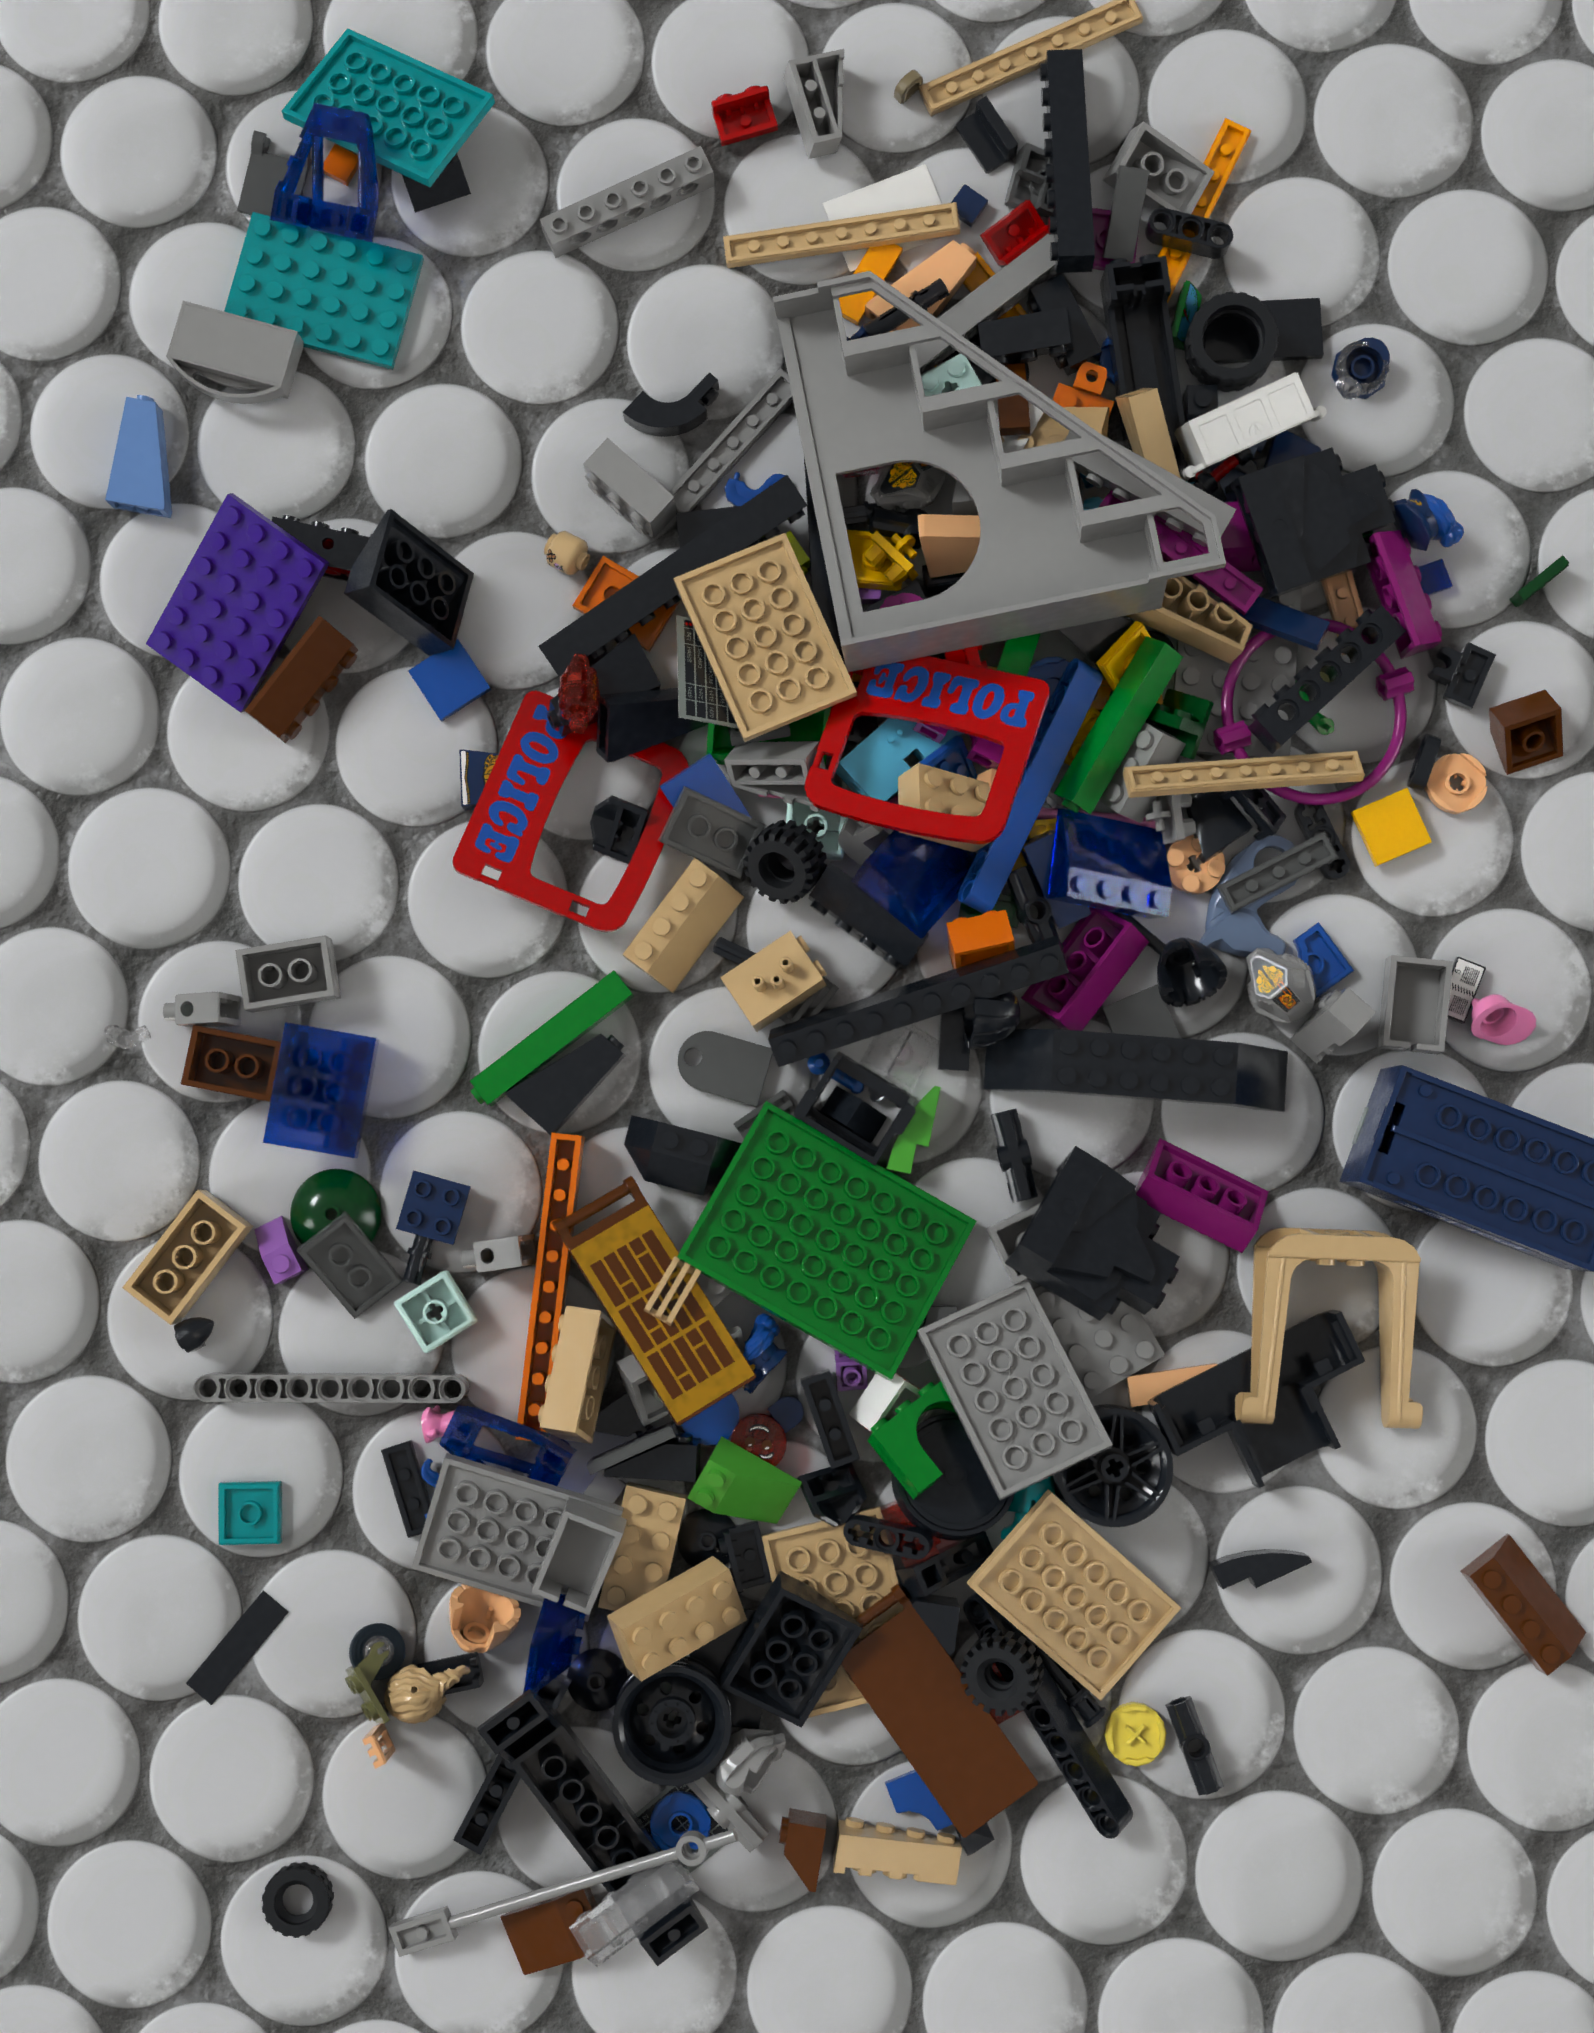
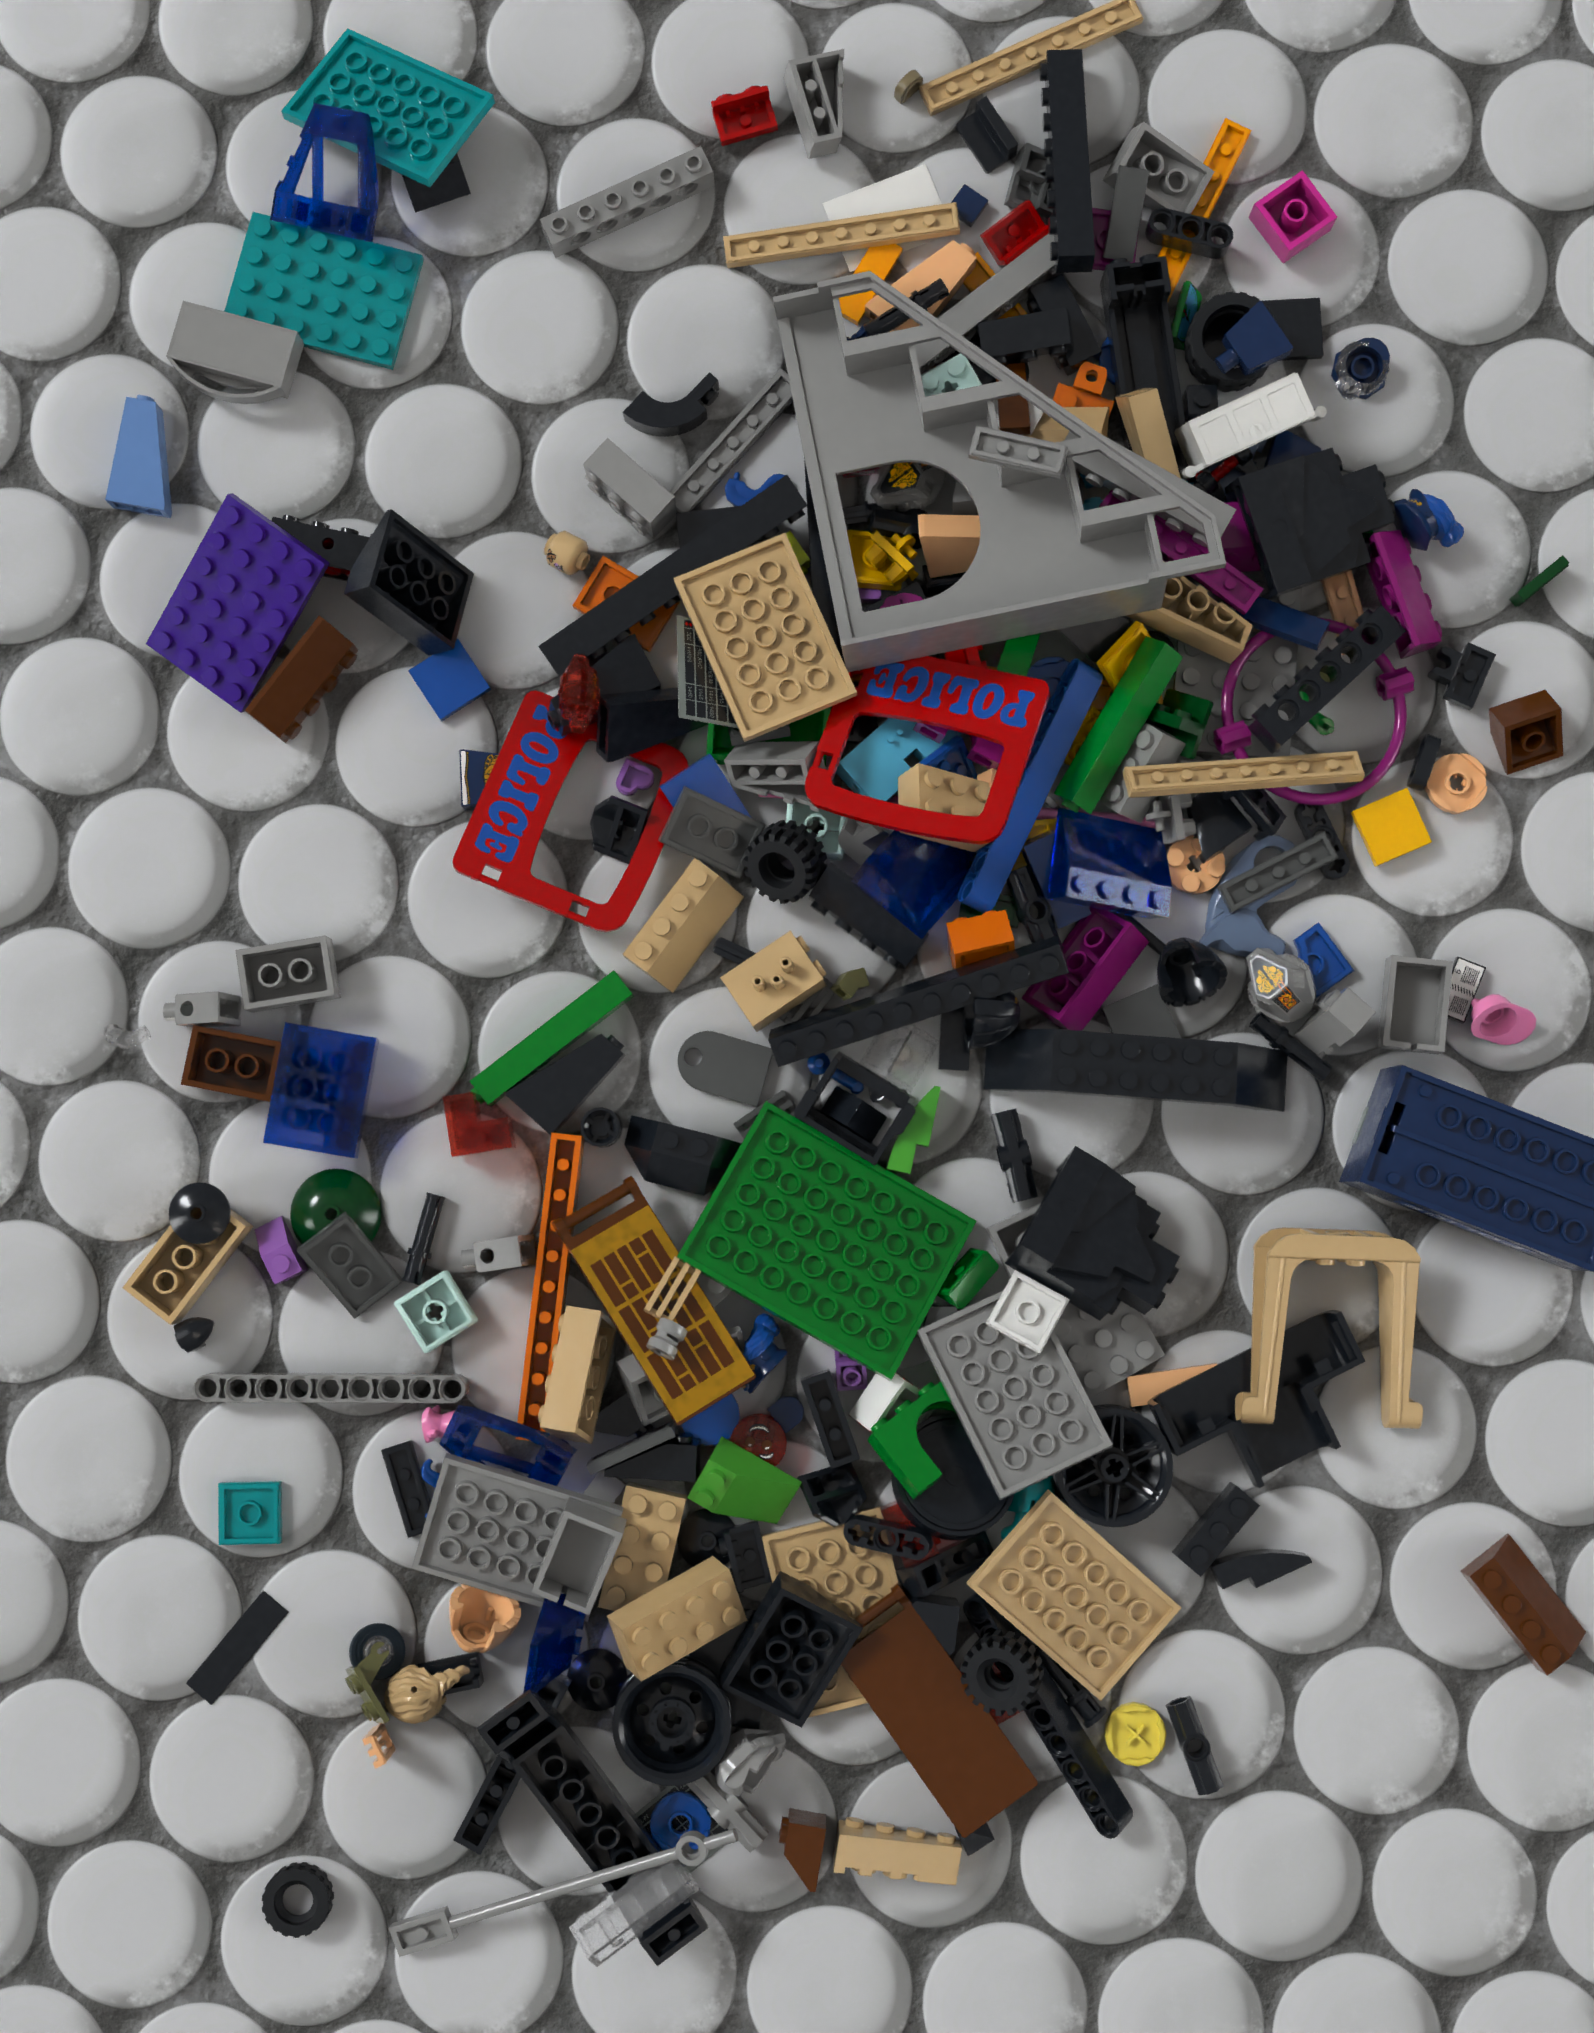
(214, 1216): none -> black dish
(263, 176): dark grey flag -> none
(341, 164): orange tile -> none
(433, 1207): dark blue hinge -> none
(471, 1135): none -> clear red brick
(542, 1930): reddish brown slope -> none
(601, 1127): none -> black wheel
(634, 777): none -> medium lavender tile
(667, 1338): none -> light grey wheel
(849, 983): none -> olive piece
(911, 1794): blue tile -> none
(968, 1277): none -> green slope
(1018, 451): none -> light grey tile
(1027, 1312): none -> white tile
(1202, 1195): magenta slope -> none
(1215, 1528): none -> black brick
(1253, 342): none -> dark blue torso
(1285, 1042): none -> black pin
(1292, 216): none -> dark pink brick
(1434, 577): clear blue tile -> none

